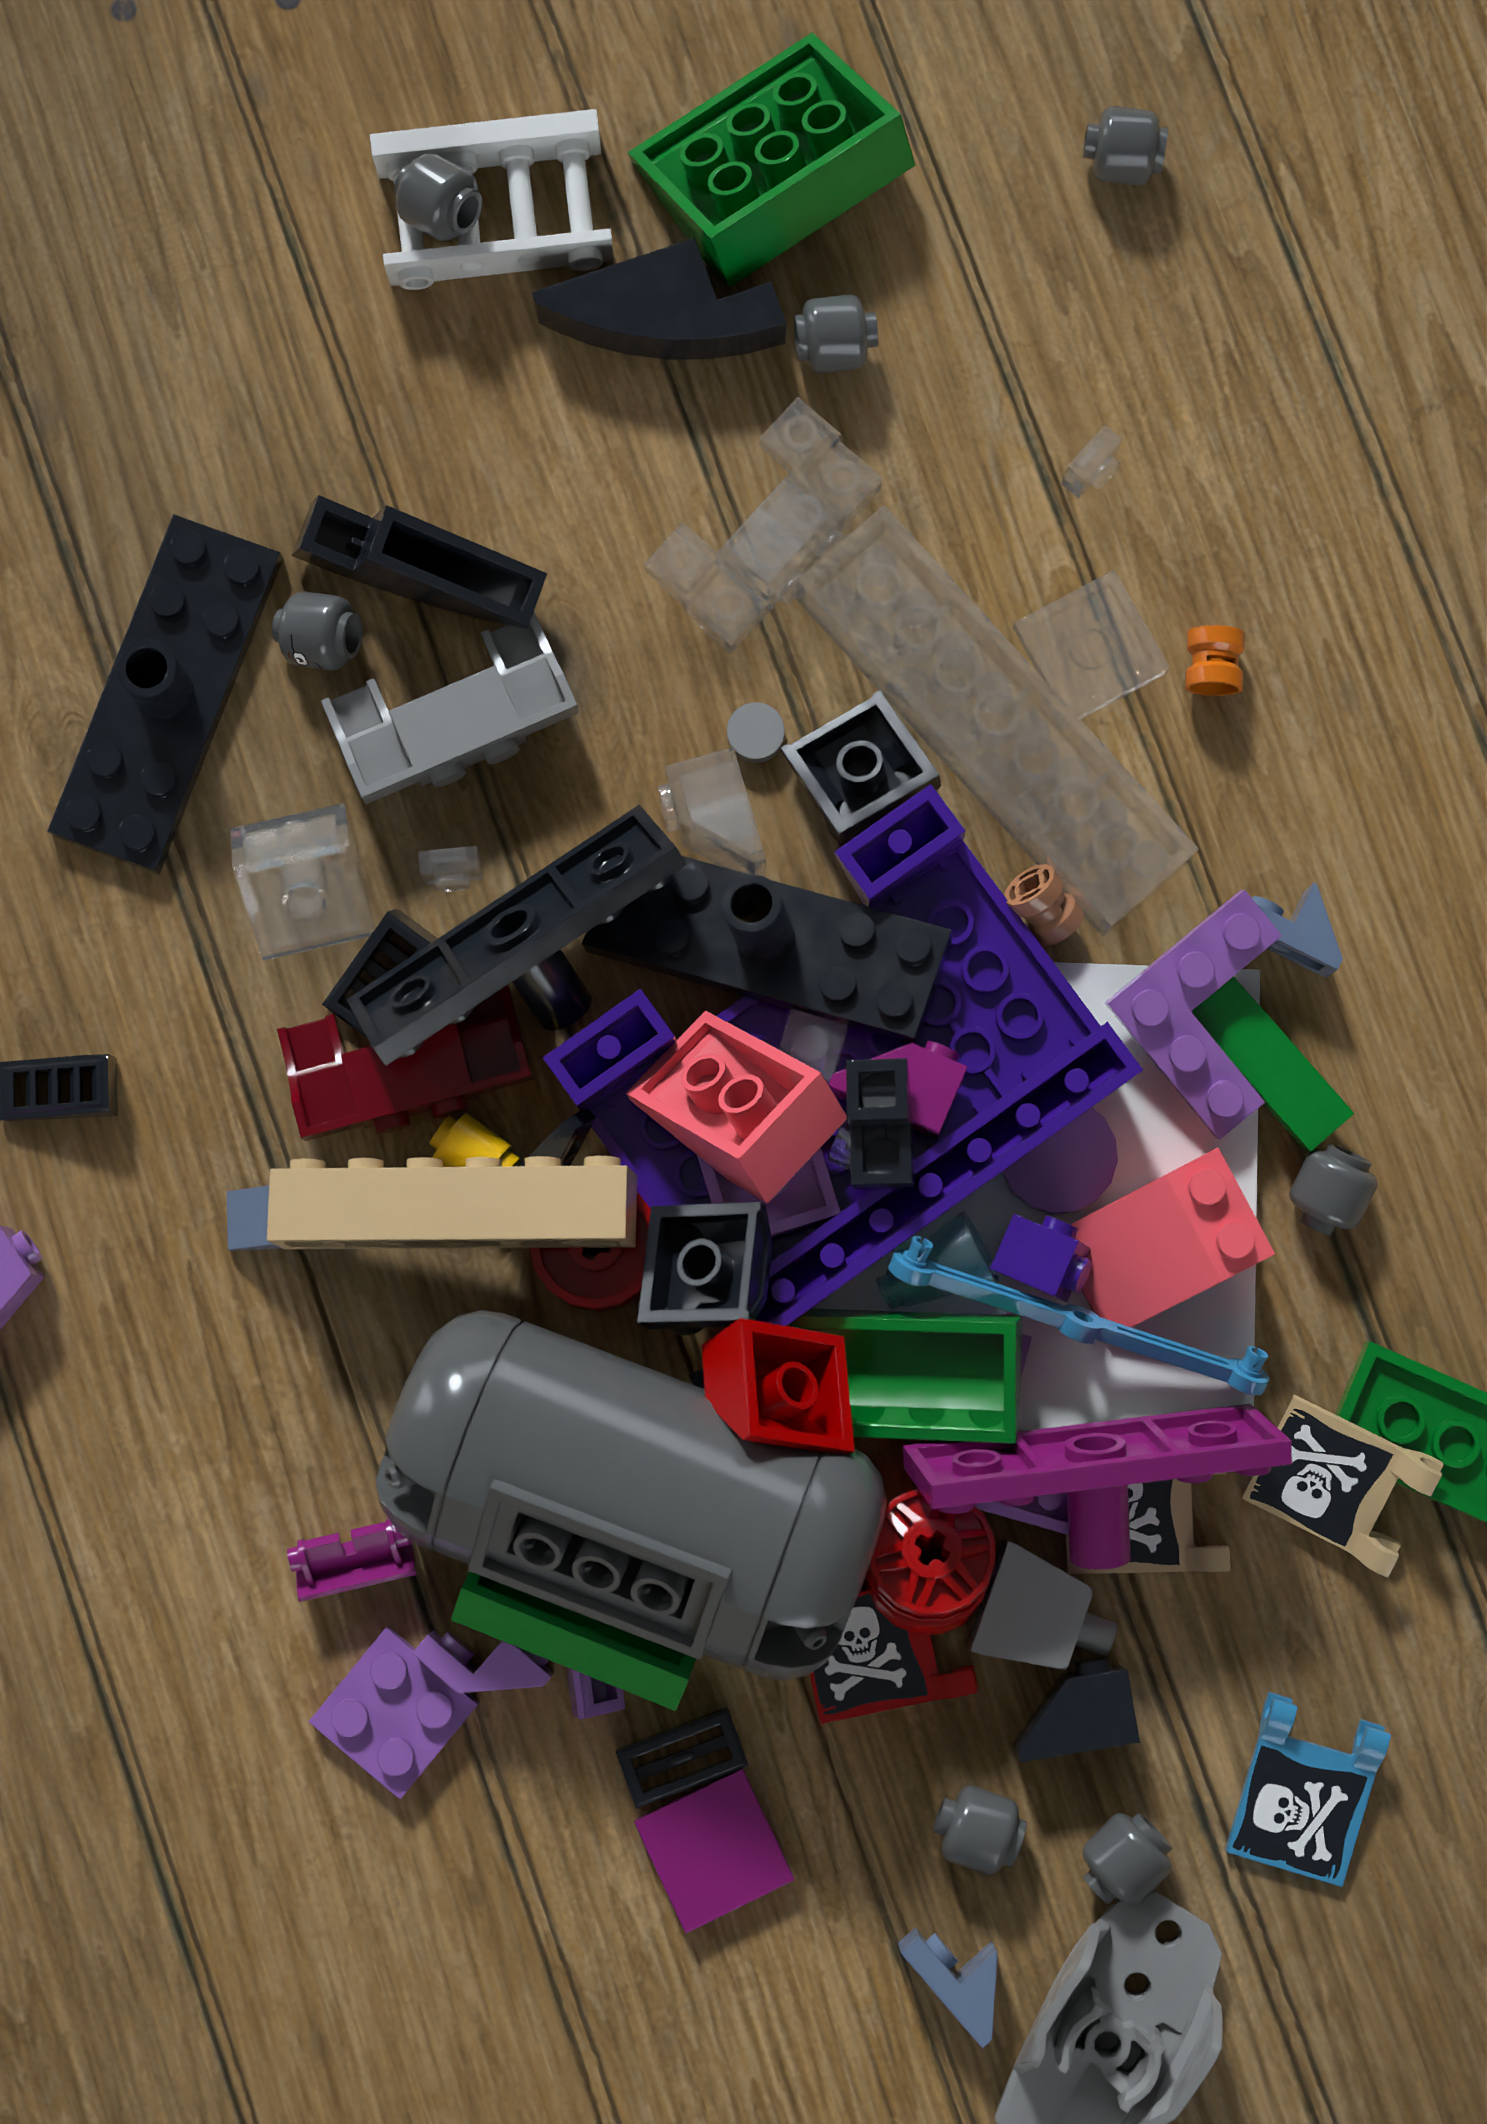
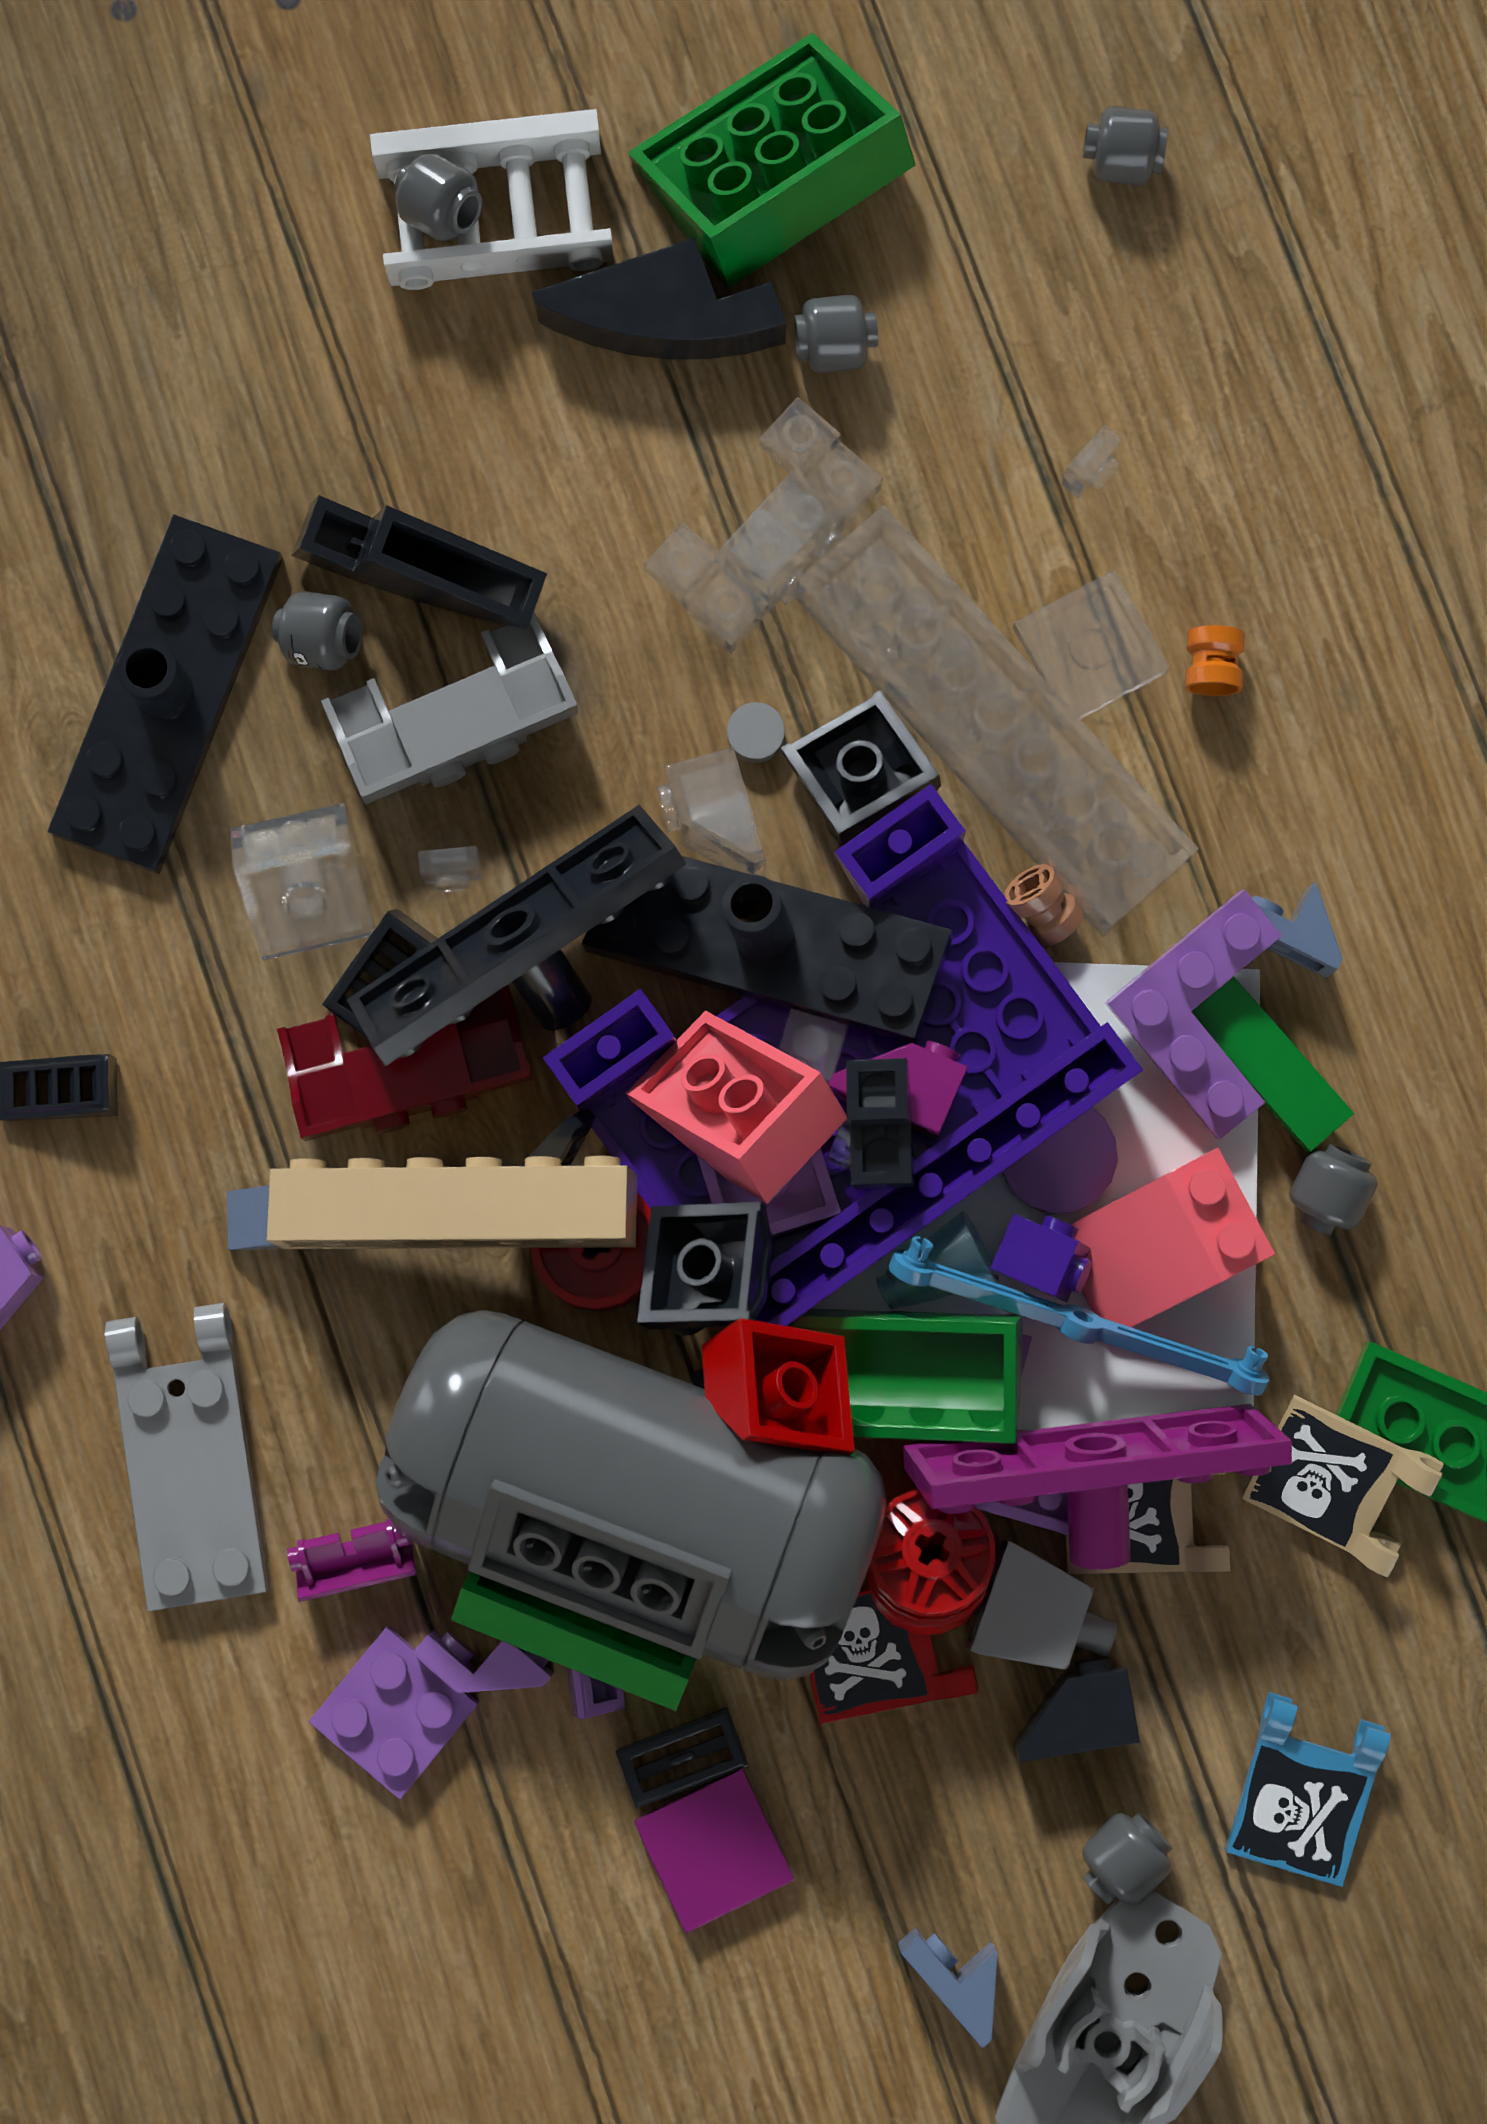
(189, 1466): none -> light grey hinge
(468, 1139): yellow brick -> none
(980, 1830): dark grey head -> none

